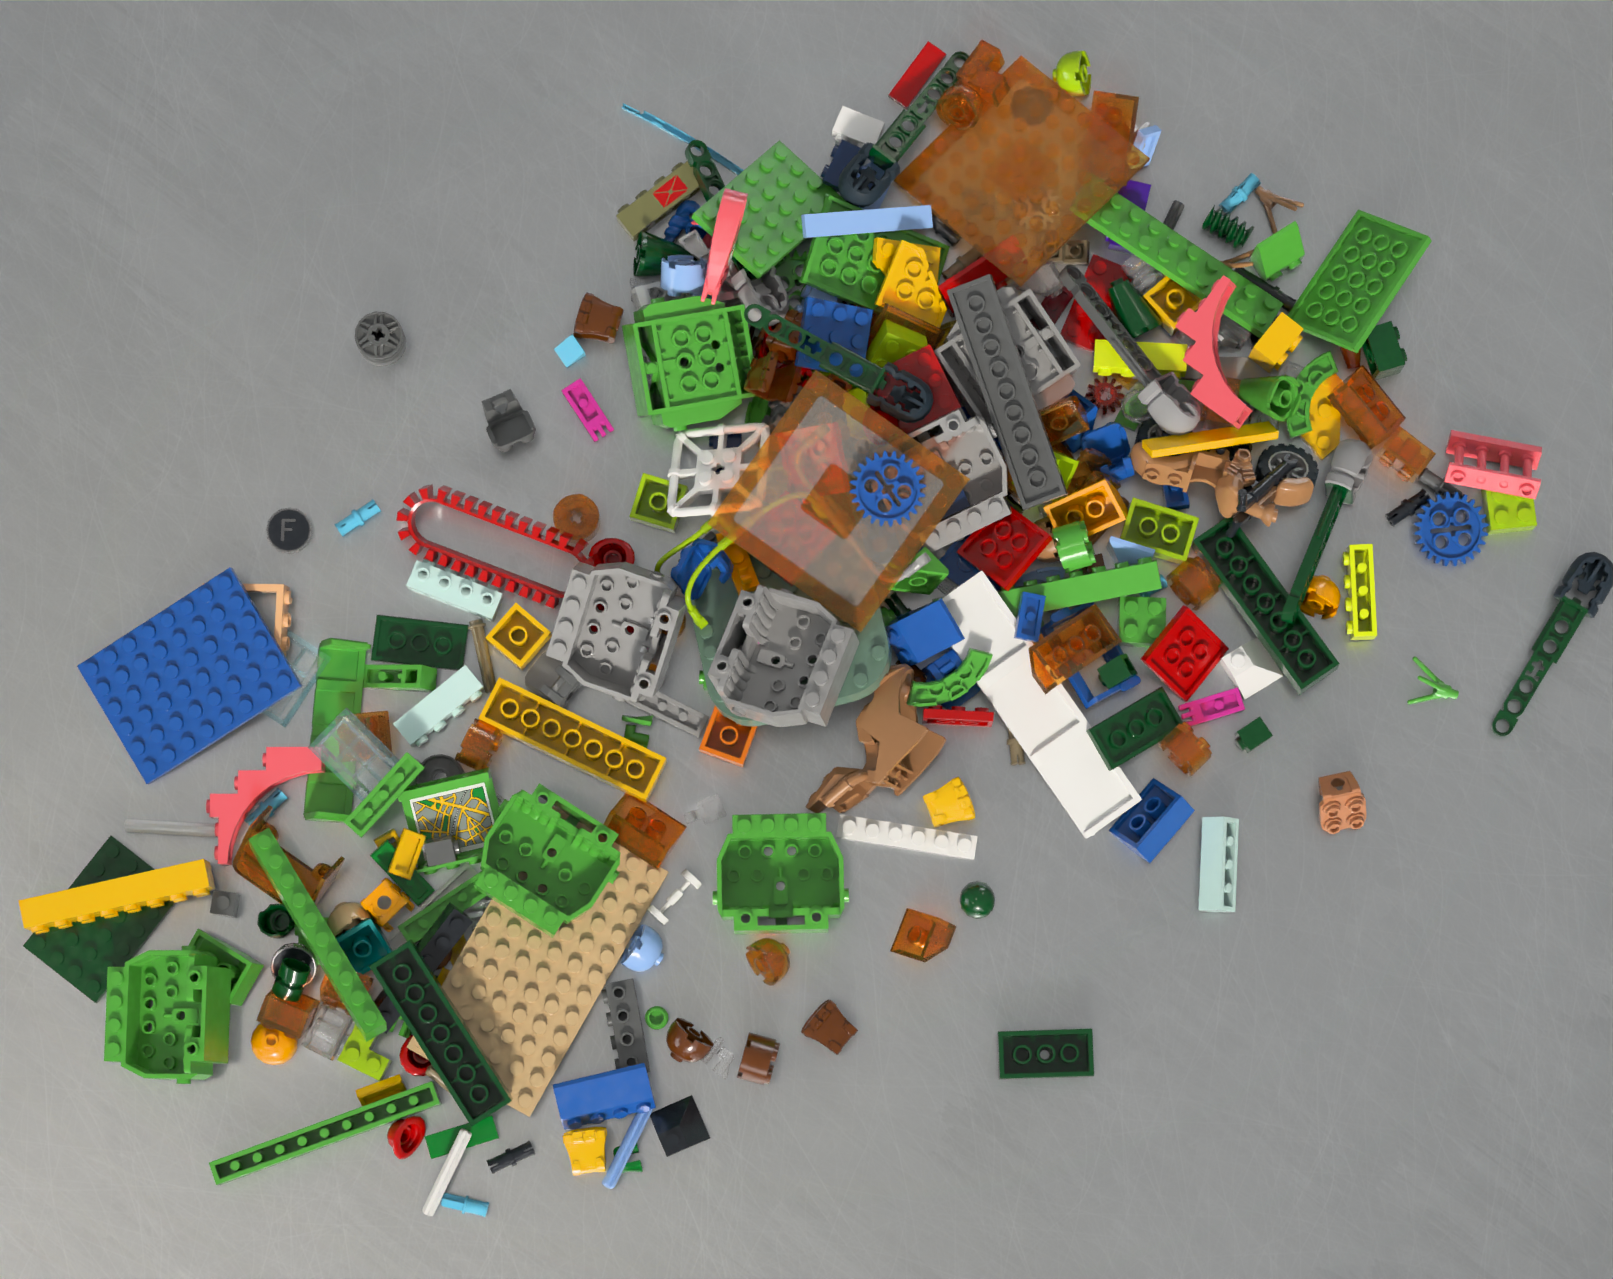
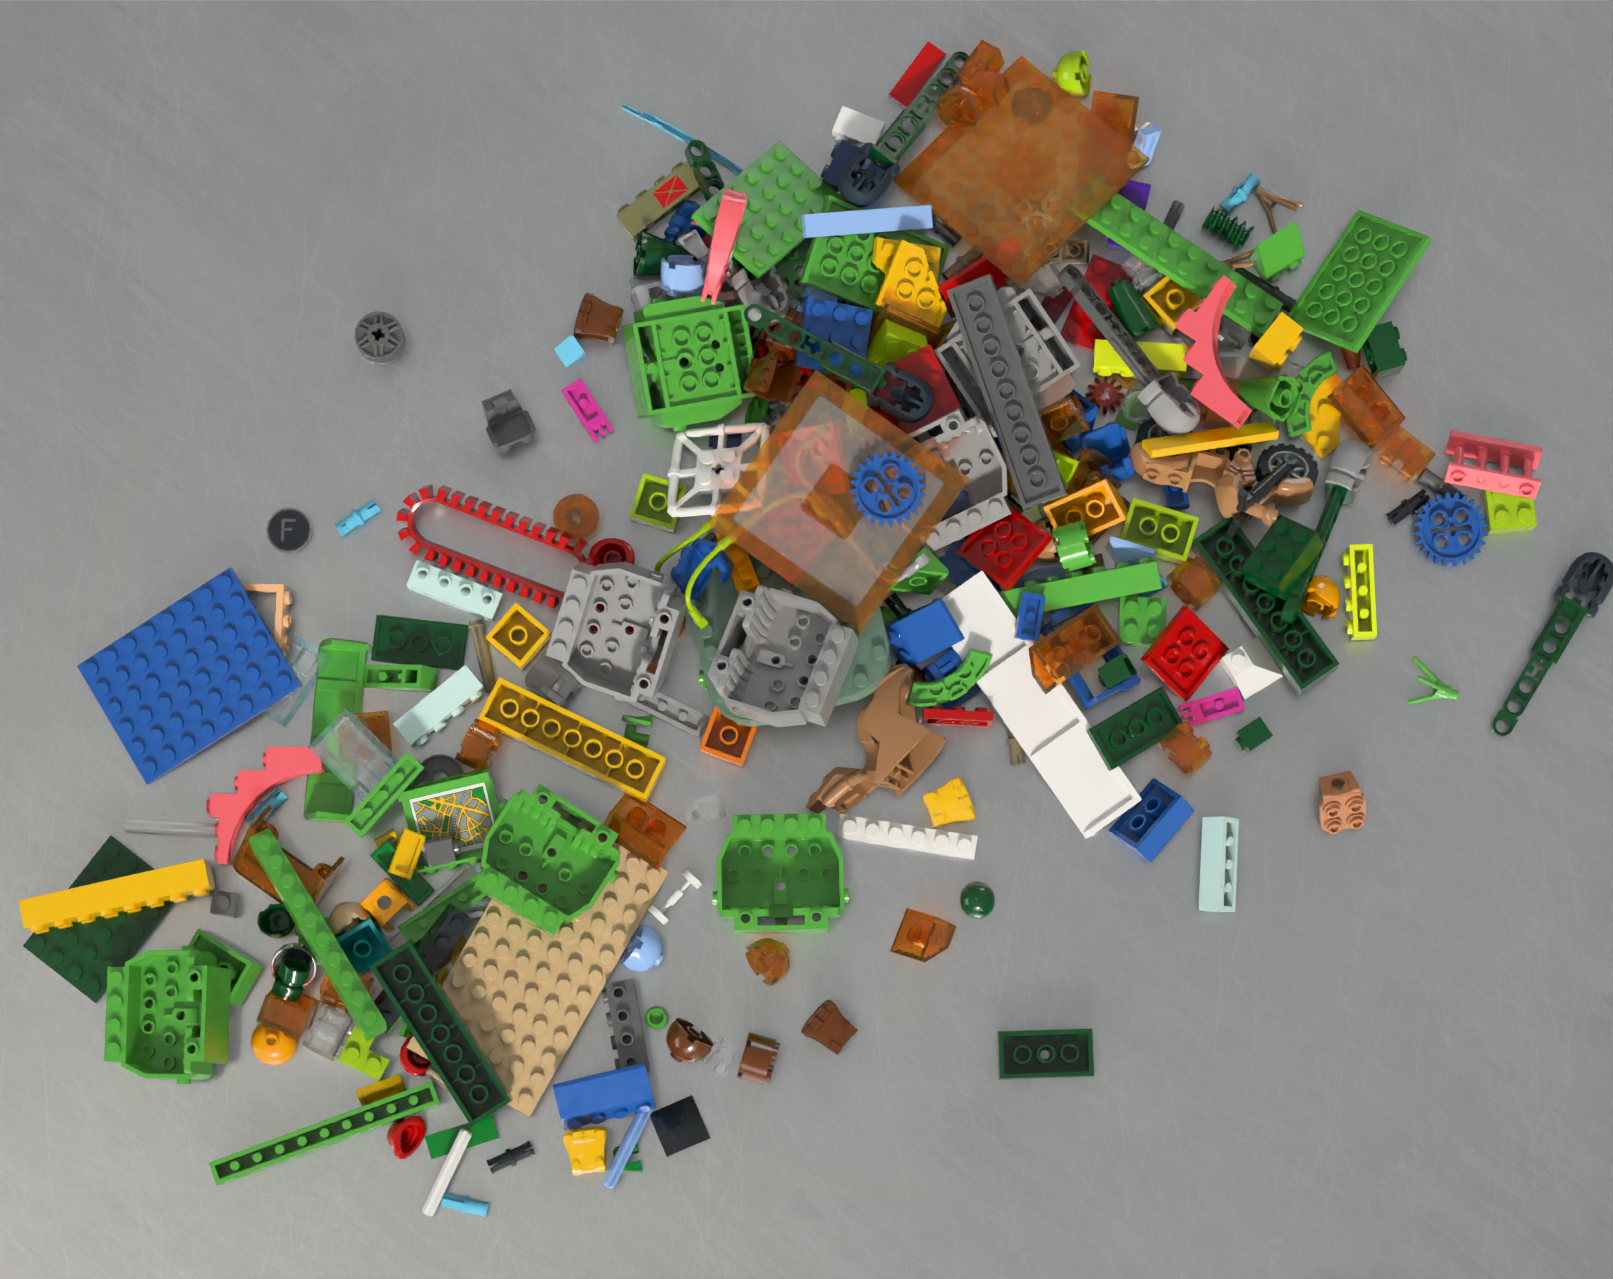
(1282, 557): none -> dark green brick

